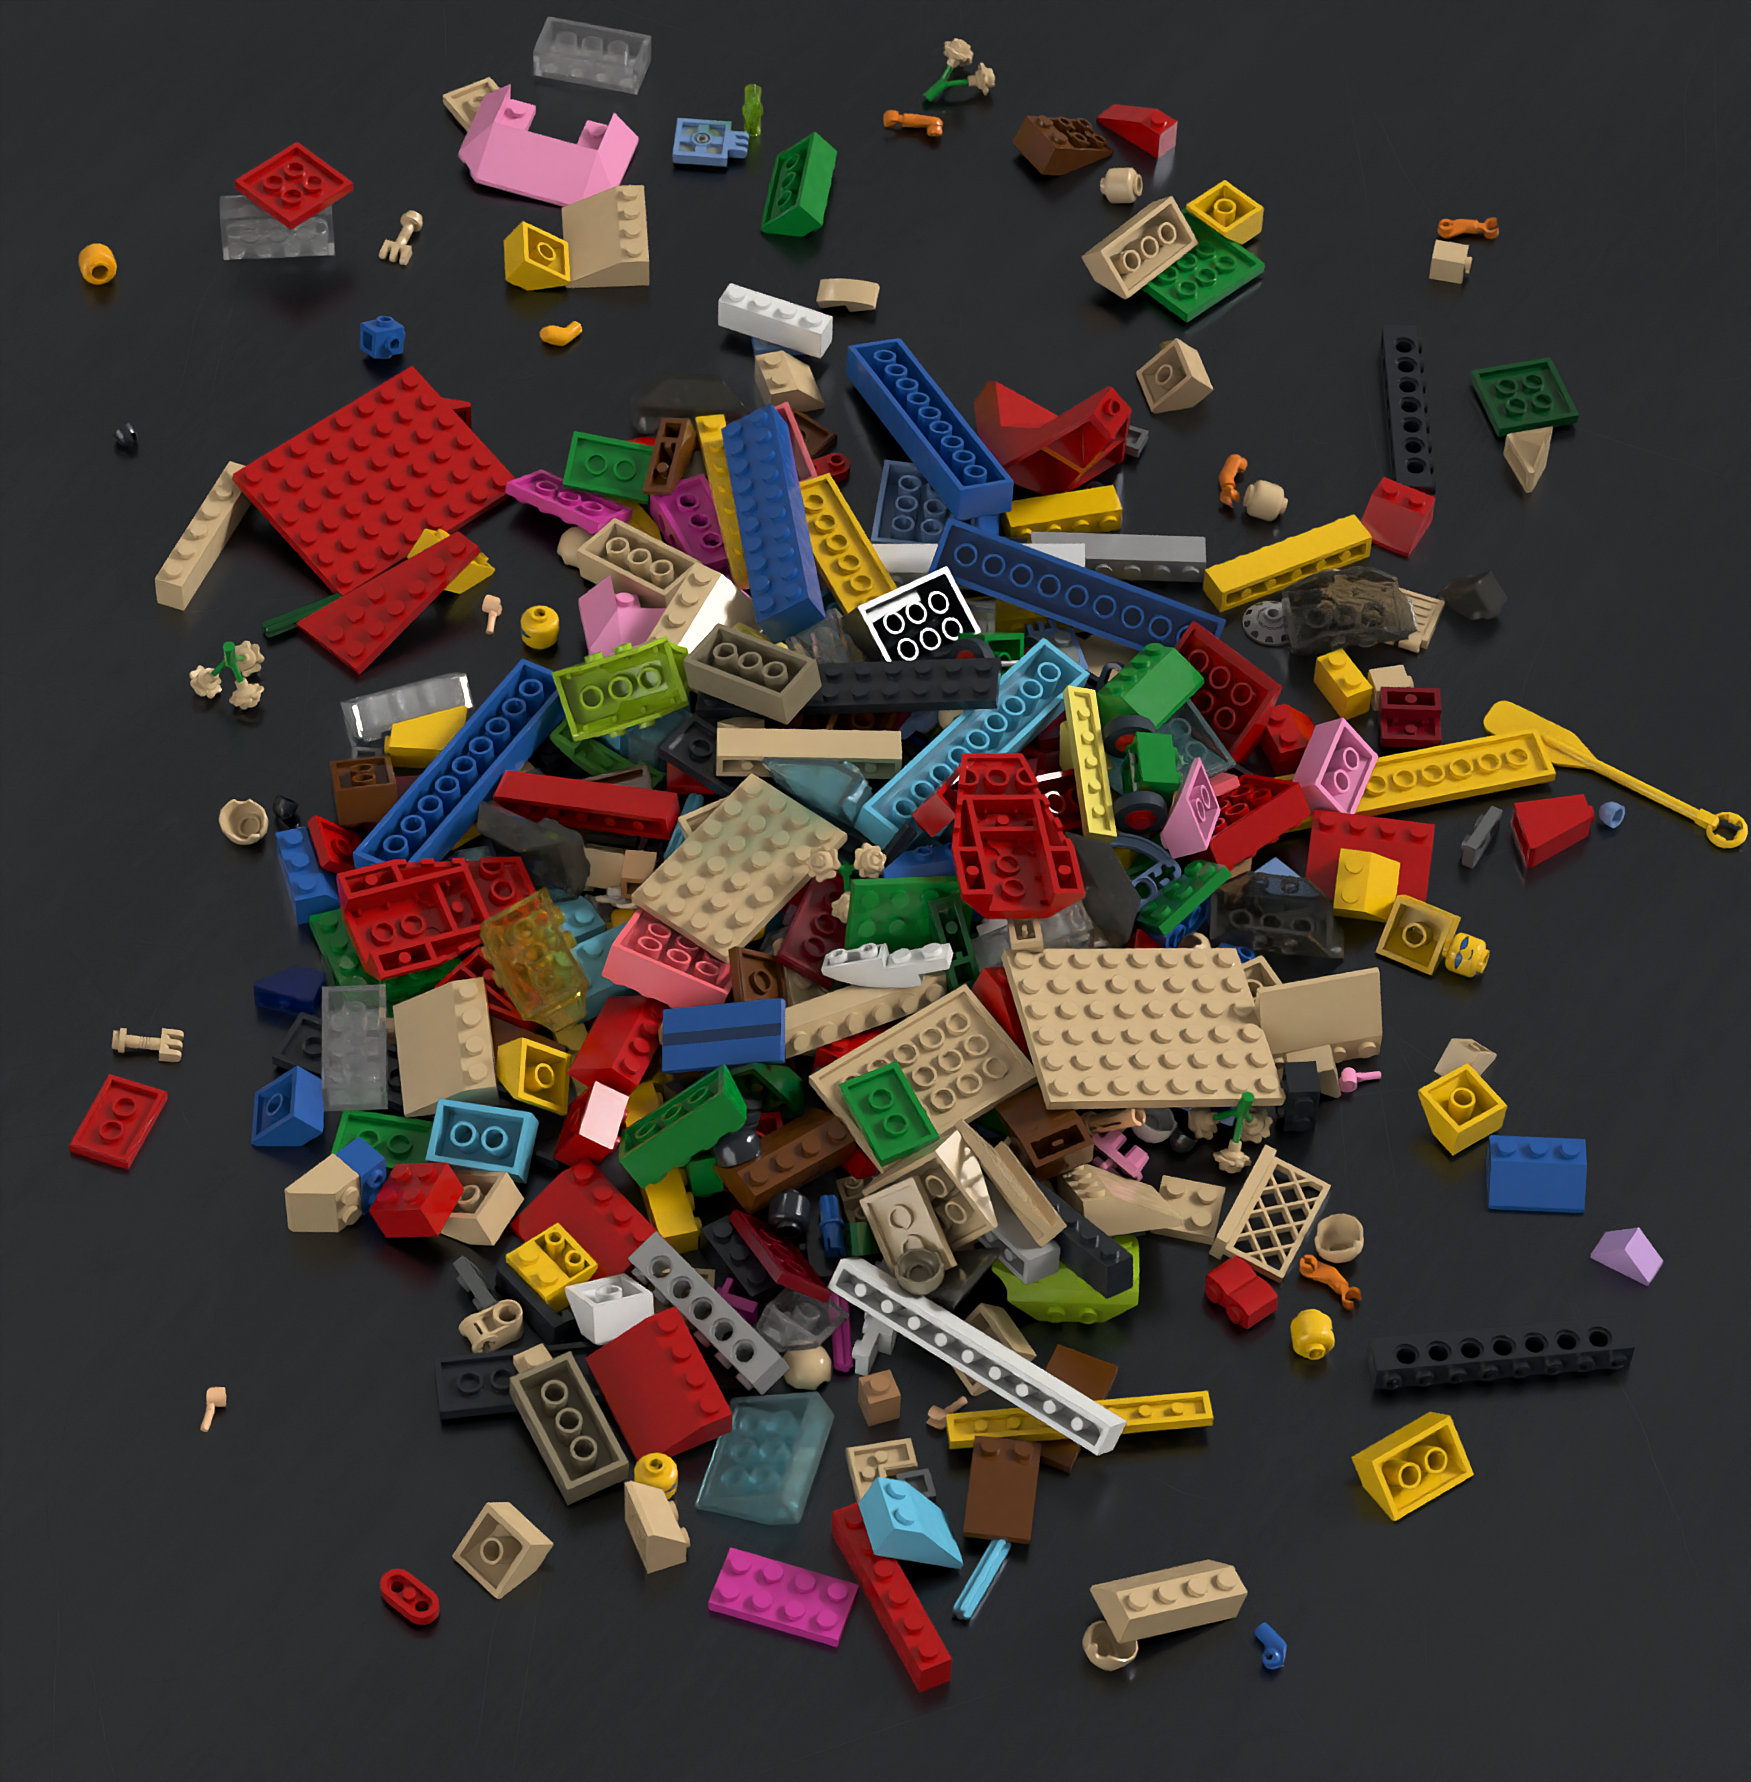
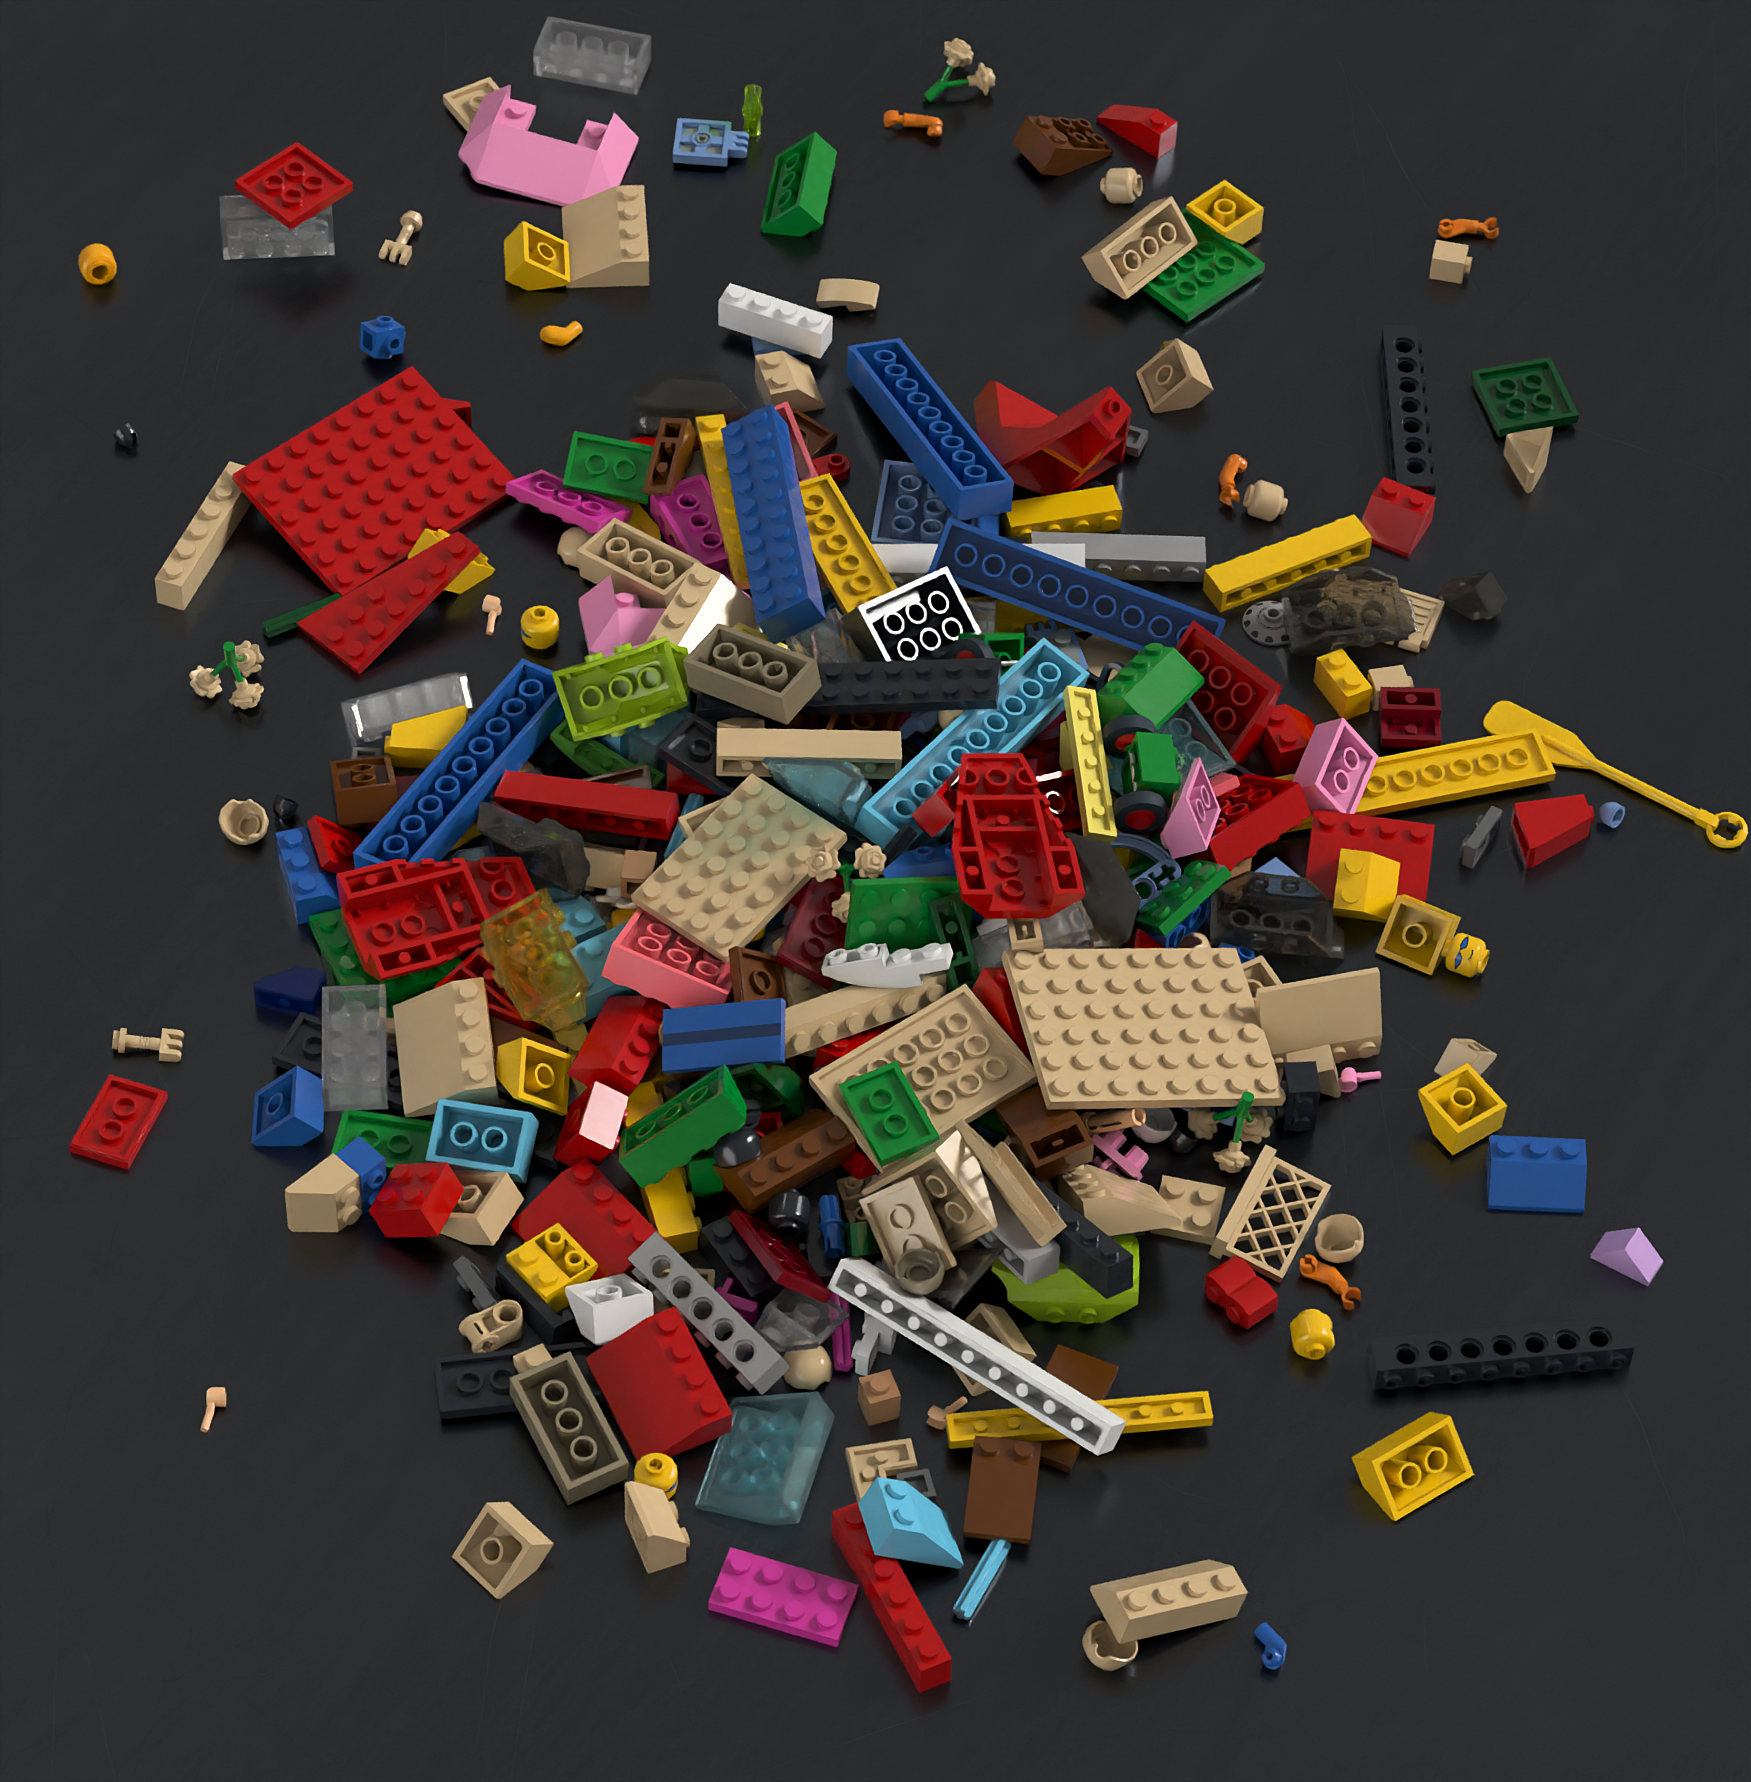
(413, 1597): red plate -> none

